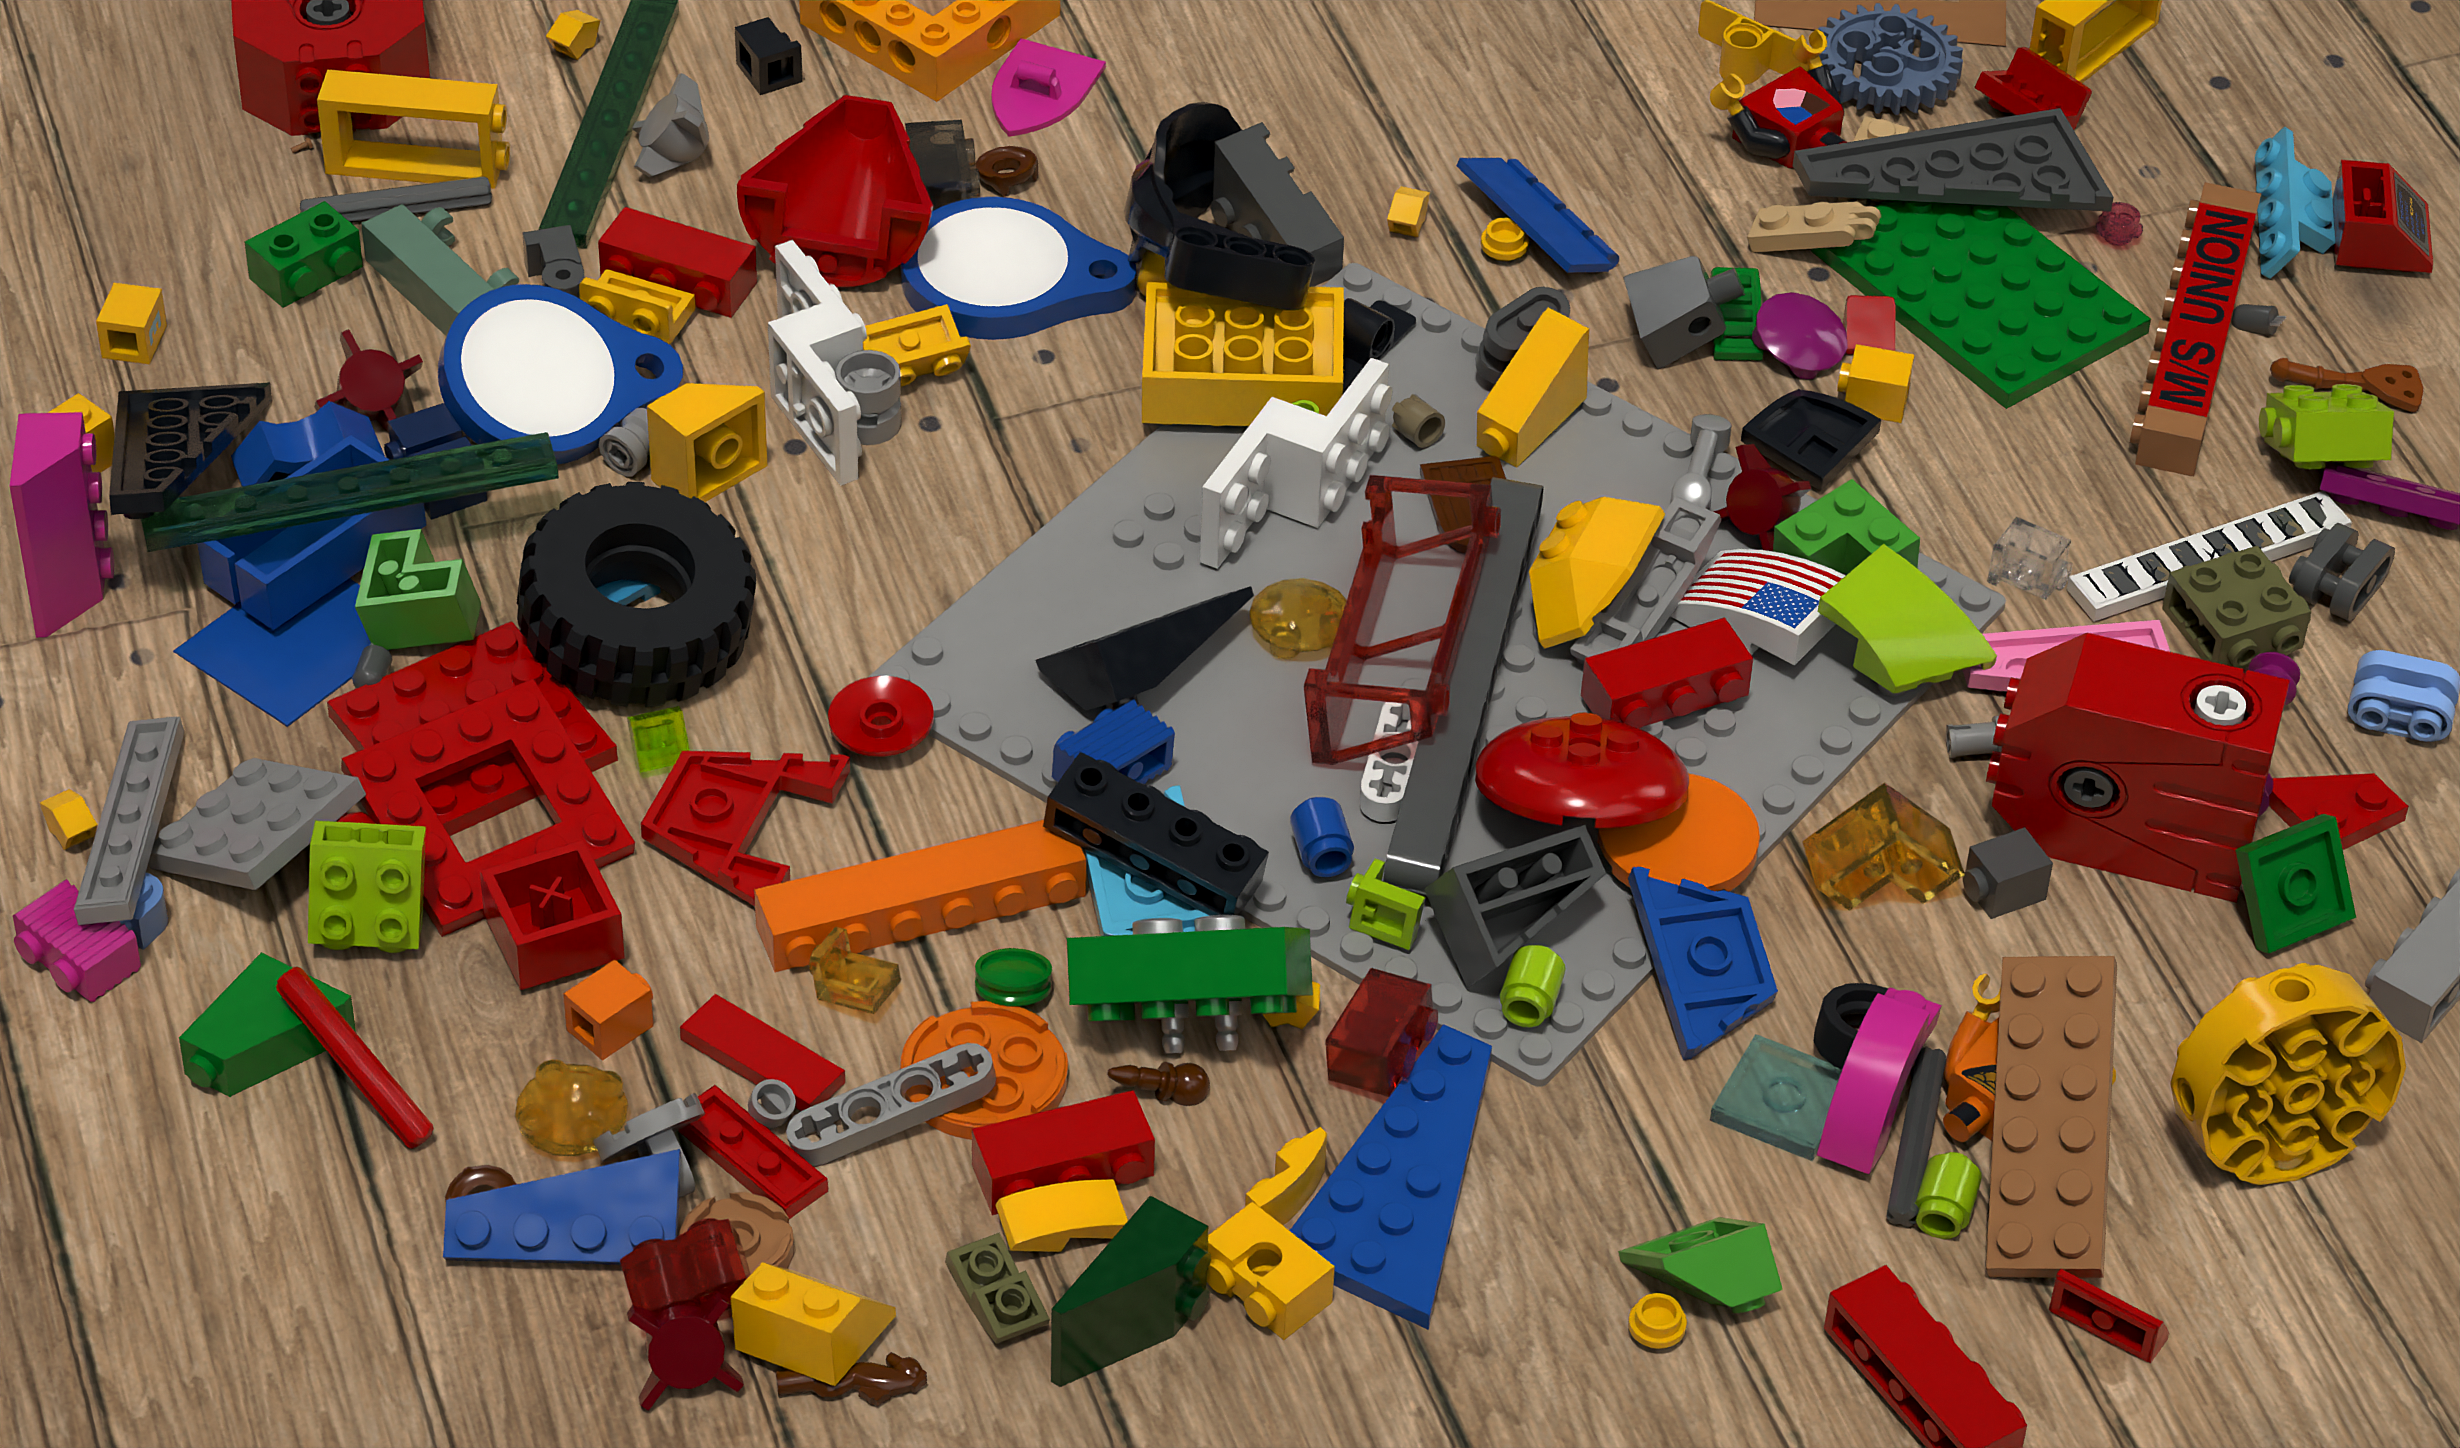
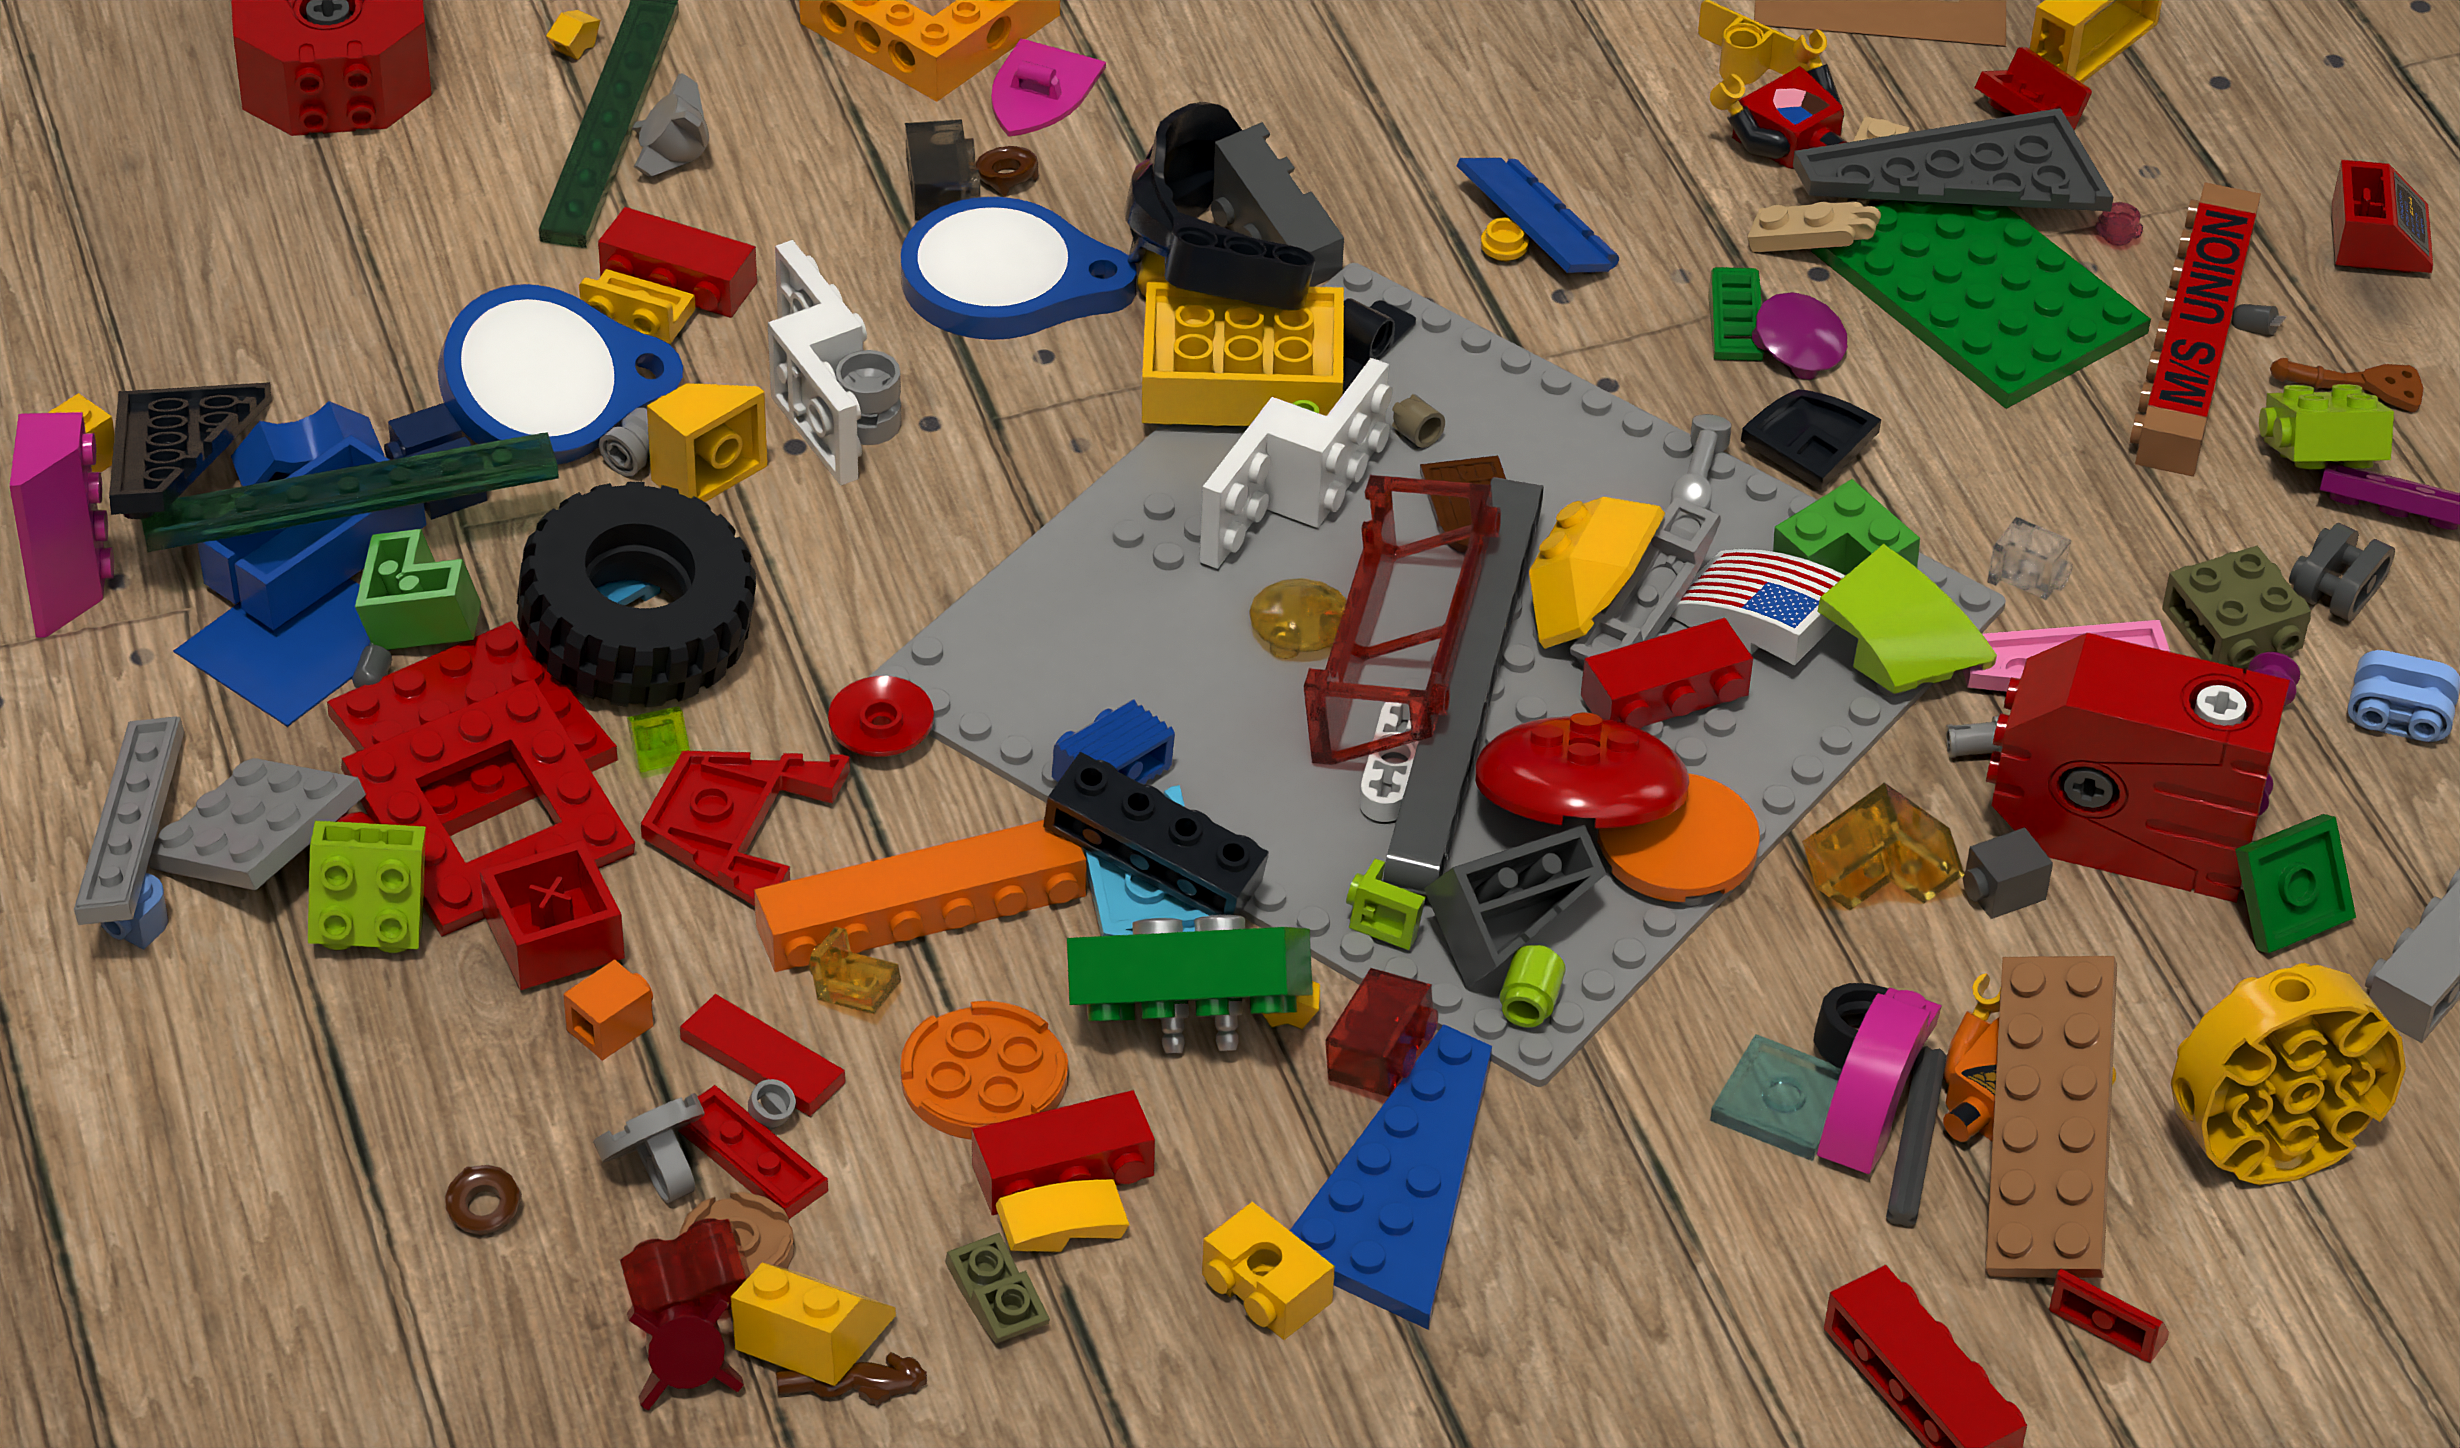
(68, 818): yellow piece -> none
(77, 955): dark pink brick -> none
(131, 323): yellow brick -> none
(252, 1031): green slope -> none
(303, 254): green brick -> none
(307, 143): medium nougat piece -> none
(354, 1057): red axle -> none
(370, 381): dark red piece -> none
(416, 198): dark grey axle -> none
(417, 98): yellow window -> none
(422, 266): sand green brick -> none
(555, 257): dark grey leg -> none
(570, 1107): clear yellow dish -> none
(570, 1216): blue wing -> none
(767, 56): black brick -> none
(841, 193): red cone -> none
(887, 1096): light grey beam -> none
(920, 343): yellow bracket -> none
(1013, 977): green piece -> none
(1132, 1293): dark green slope -> none
(1138, 656): black wedge -> none
(1183, 1084): reddish brown bar -> none
(1297, 1175): yellow slope -> none
(1322, 836): blue brick -> none
(1408, 211): yellow piece -> none
(1511, 326): dark grey brick -> none
(1536, 389): yellow slope -> none
(1657, 1321): yellow plate -> none
(1679, 306): dark grey torso -> none
(1704, 957): blue wing -> none
(1714, 1261): bright green slope -> none
(1761, 496): dark red piece -> none
(1870, 322): red slope -> none
(1877, 381): yellow brick -> none
(1888, 69): sand blue gear -> none
(1947, 1195): lime brick -> none
(2145, 575): tile -> none
(2292, 204): medium azure bracket -> none
(2358, 802): red wing -> none

